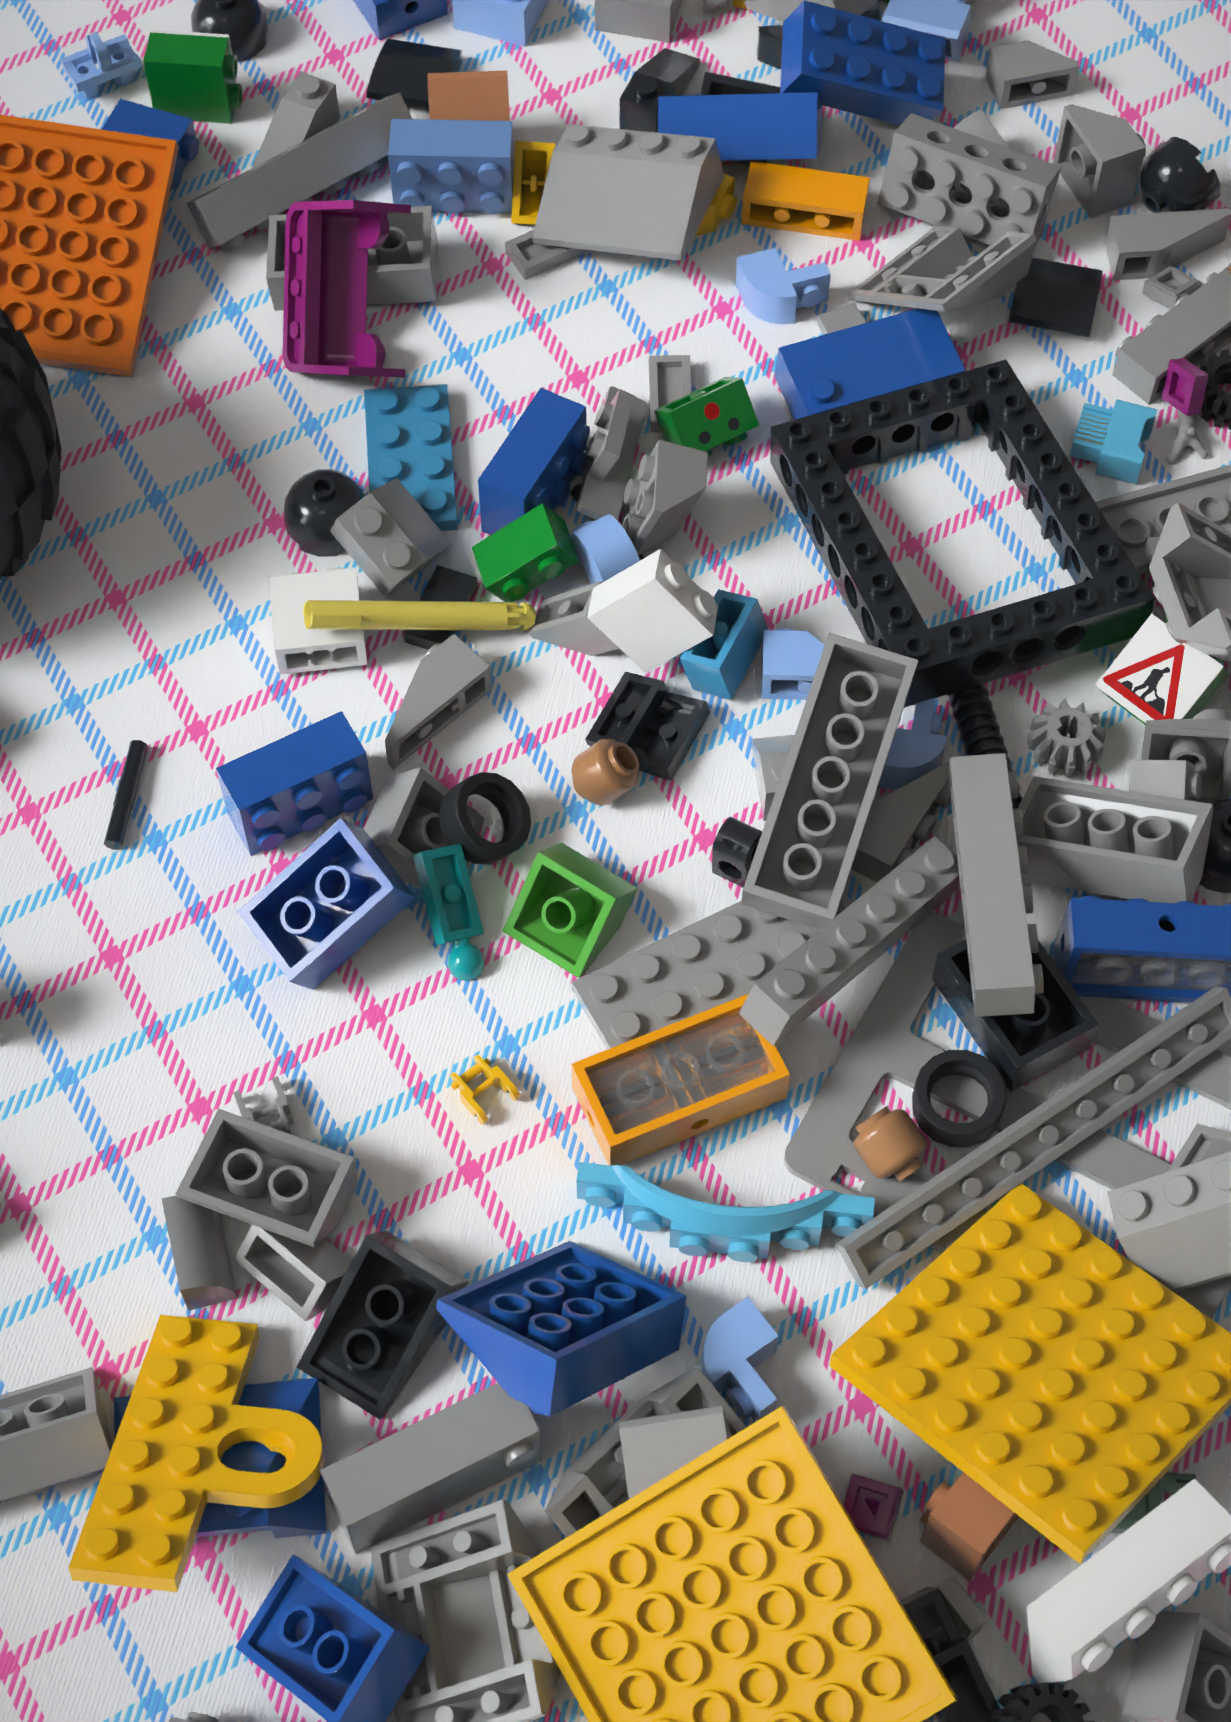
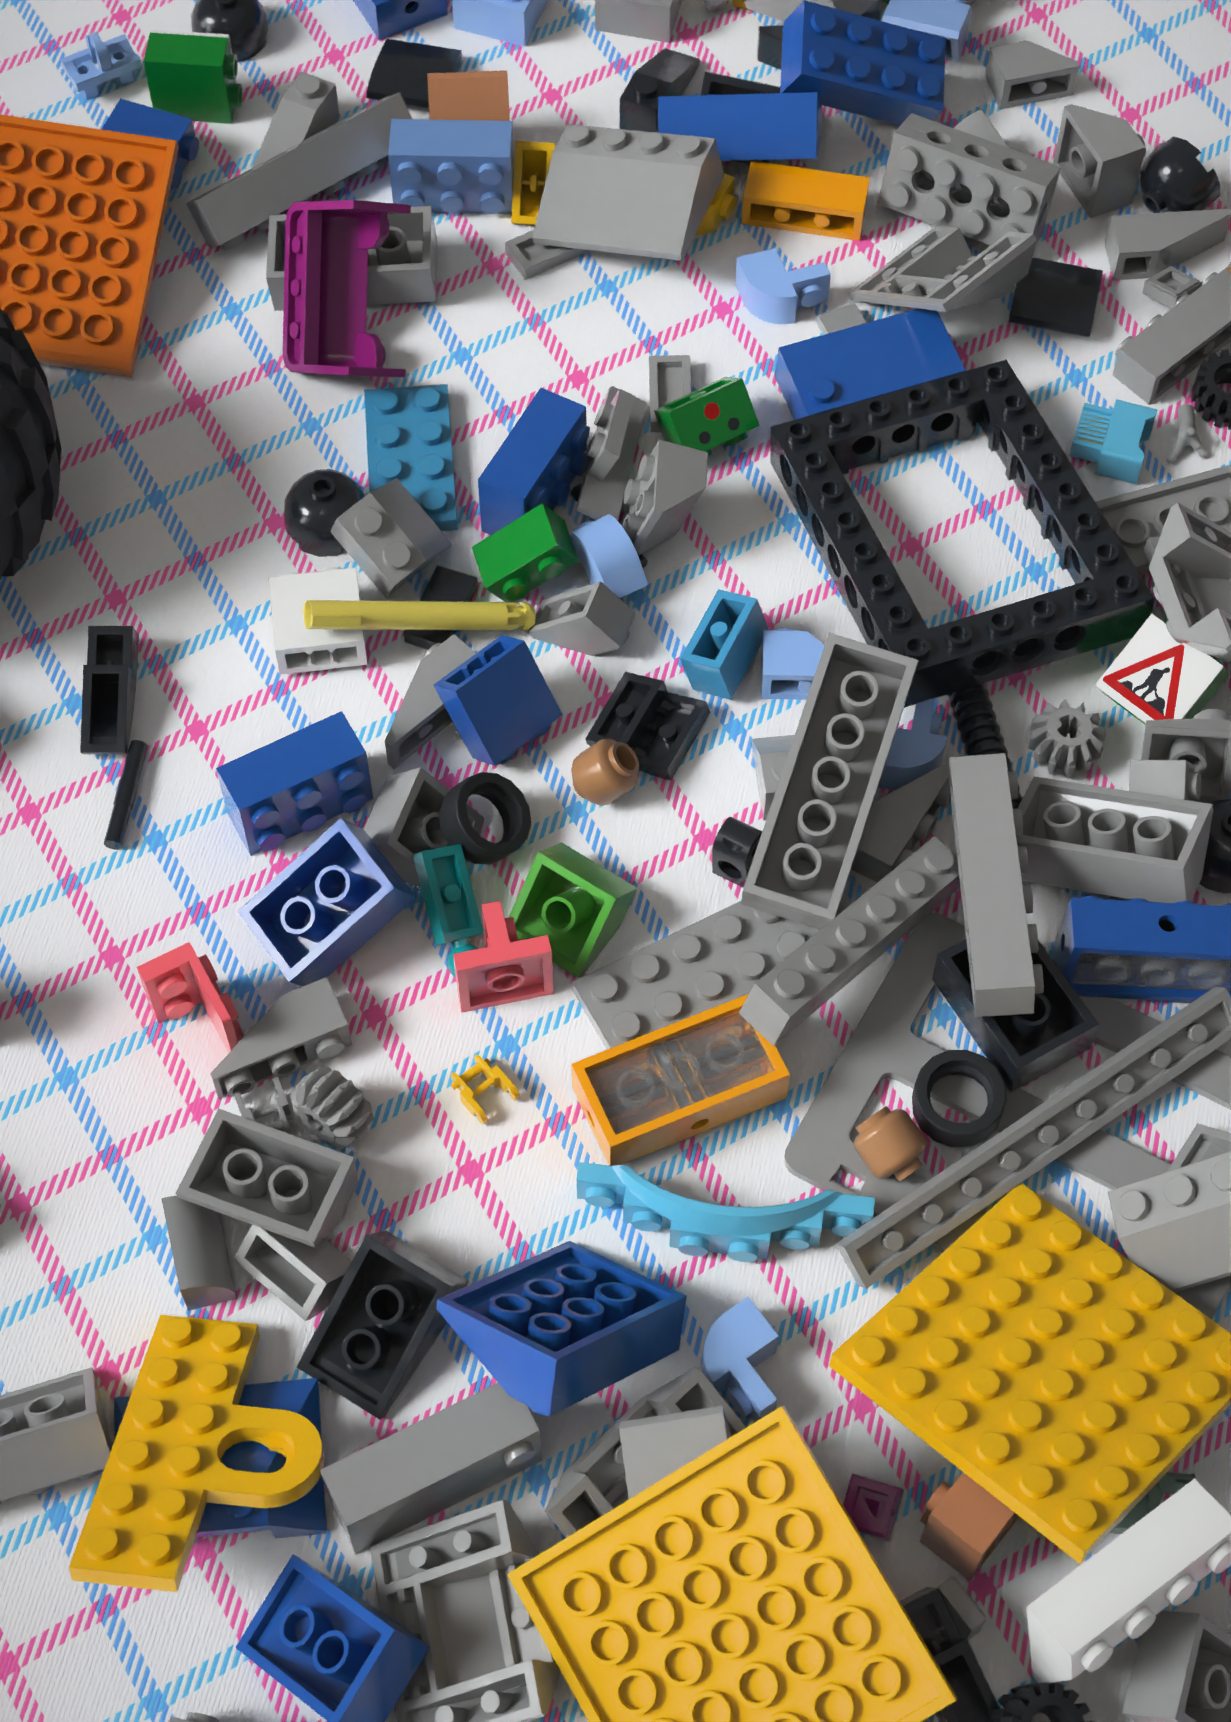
(109, 689): none -> black slope
(183, 980): none -> coral bracket
(290, 1034): none -> light grey slope
(332, 1107): none -> light grey gear
(498, 700): none -> blue brick
(505, 968): none -> coral bracket
(653, 611): white brick -> none
(1185, 386): magenta plate -> none

